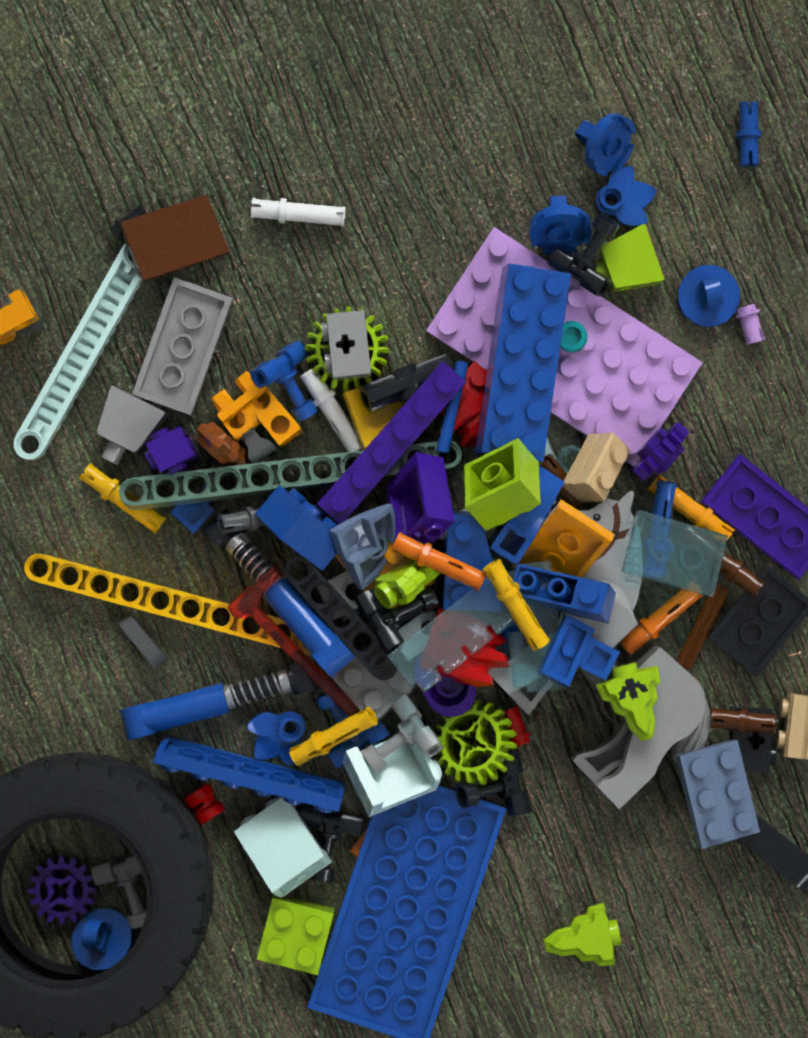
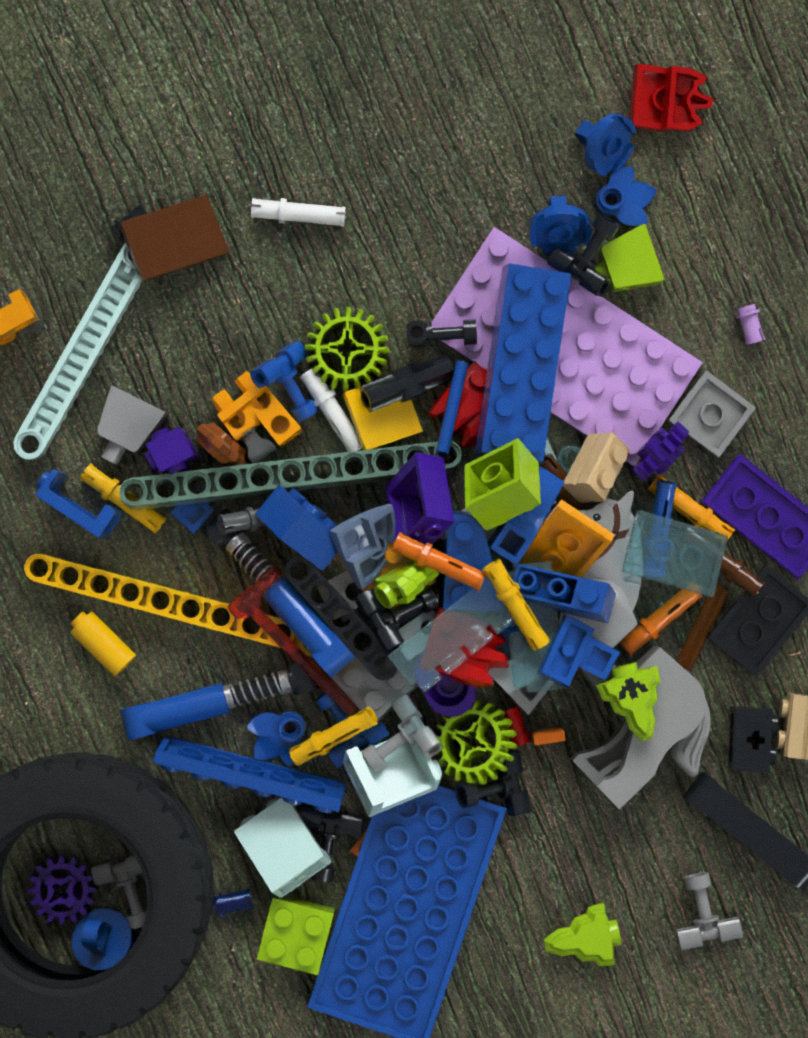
(49, 492): none -> blue panel
(101, 642): none -> yellow brick
(143, 640): dark grey beam -> none
(182, 346): light grey plate -> none
(204, 804): red wheel -> none
(232, 902): none -> clear blue pin
(350, 326): light grey brick -> none
(391, 442): dark purple plate -> none
(418, 334): none -> black bar
(548, 736): none -> orange tile
(573, 337): teal tile -> none
(667, 98): none -> red plate
(707, 925): none -> light grey bar
(708, 296): blue tile -> none
(712, 413): none -> light grey plate
(717, 793): sand blue plate -> none
(743, 721): reddish brown pin -> none
(748, 134): blue pin -> none

